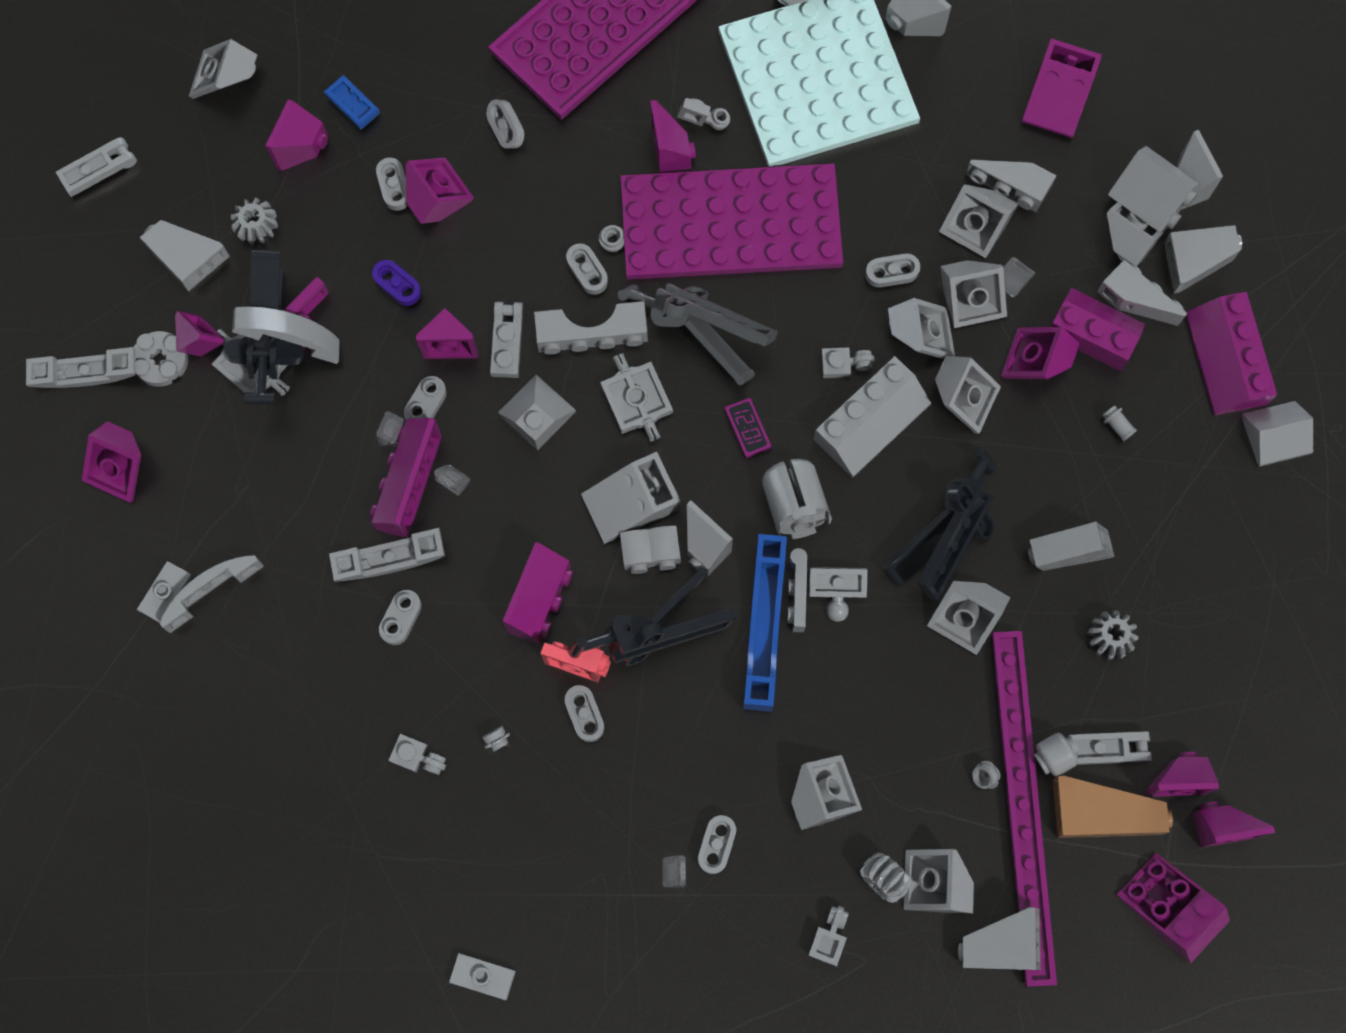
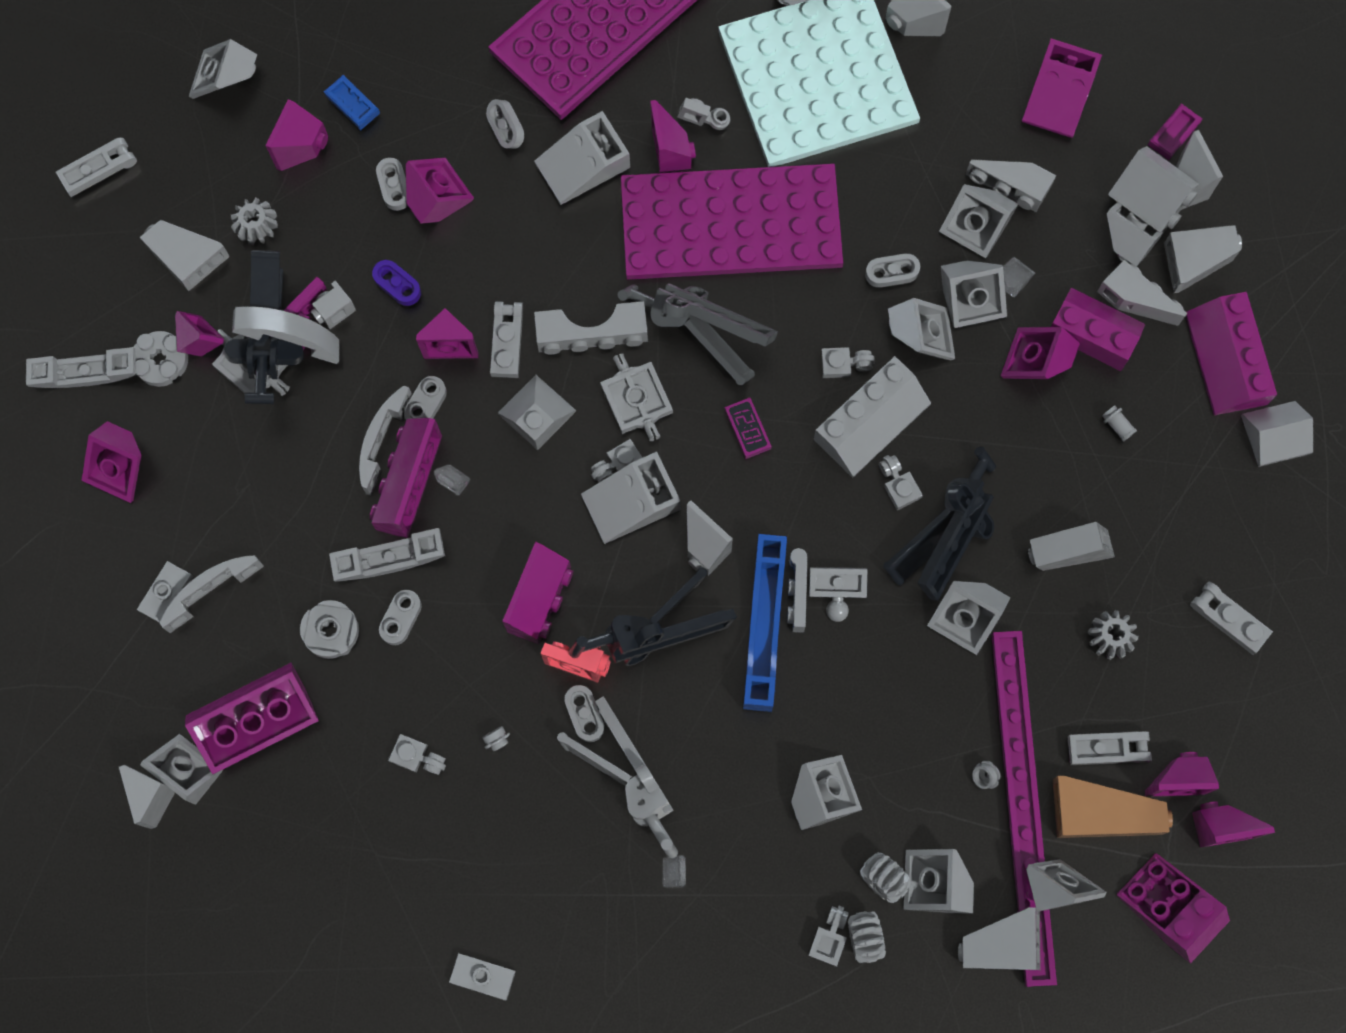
(145, 797): none -> light grey slope
(181, 769): none -> light grey slope
(251, 718): none -> magenta slope
(332, 306): none -> light grey brick
(338, 643): none -> light grey plate
(374, 436): none -> light grey slope
(389, 429): clear slope -> none
(583, 158): none -> light grey slope
(588, 270): light grey plate -> none
(611, 231): light grey plate -> none
(619, 458): none -> light grey plate
(644, 797): none -> light grey piece
(650, 549): light grey brick -> none
(717, 844): light grey plate -> none
(788, 515): light grey cylinder -> none
(866, 937): none -> light grey gear
(901, 488): none -> light grey plate
(966, 390): light grey slope -> none
(1057, 754): light grey head -> none
(1059, 885): none -> light grey slope
(1175, 131): none -> magenta tile
(1231, 618): none -> light grey plate

